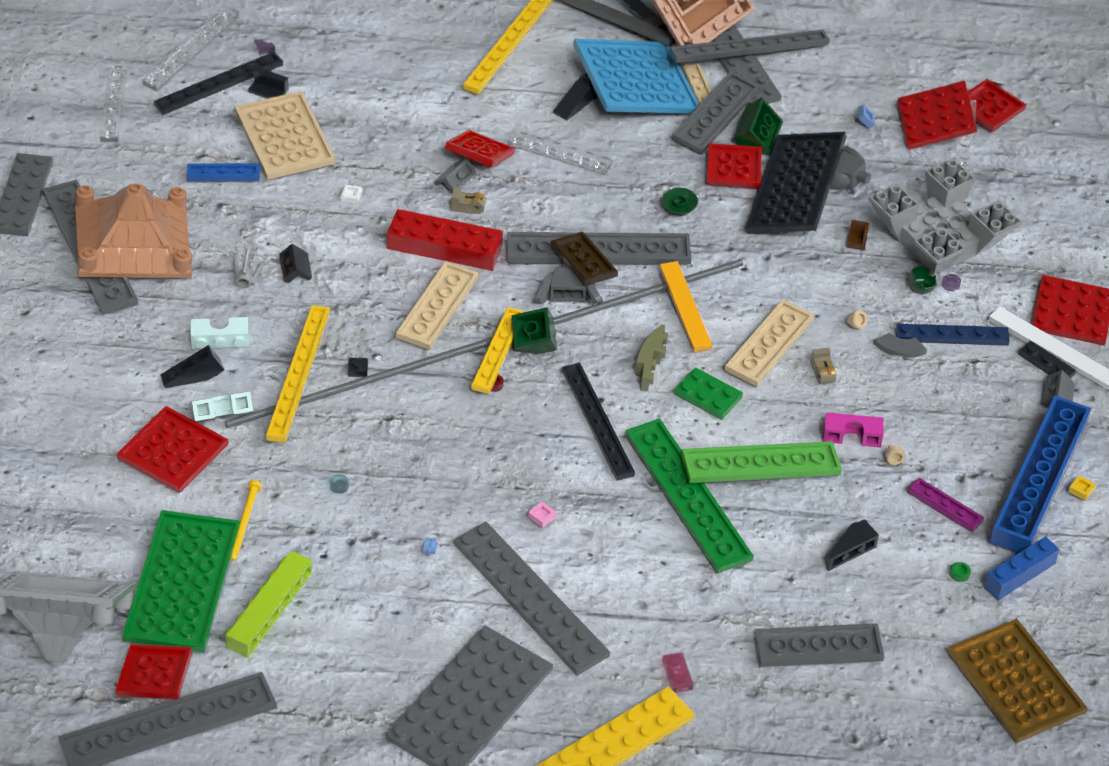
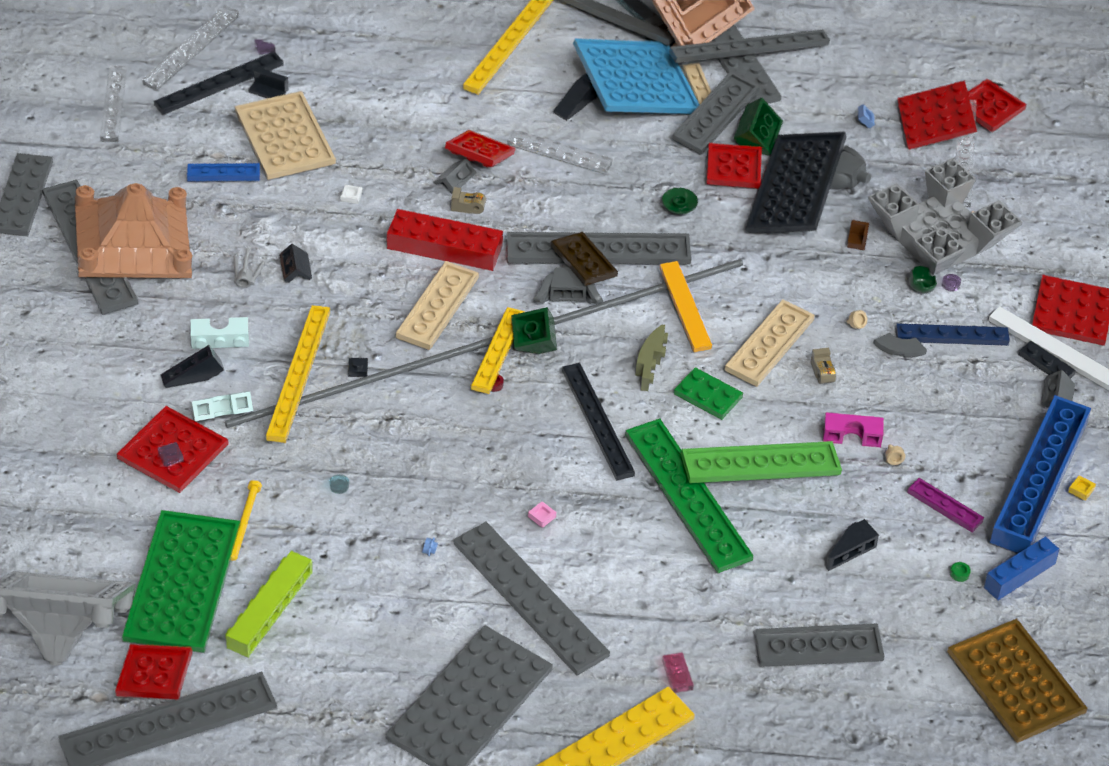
(170, 454): none -> clear purple plate

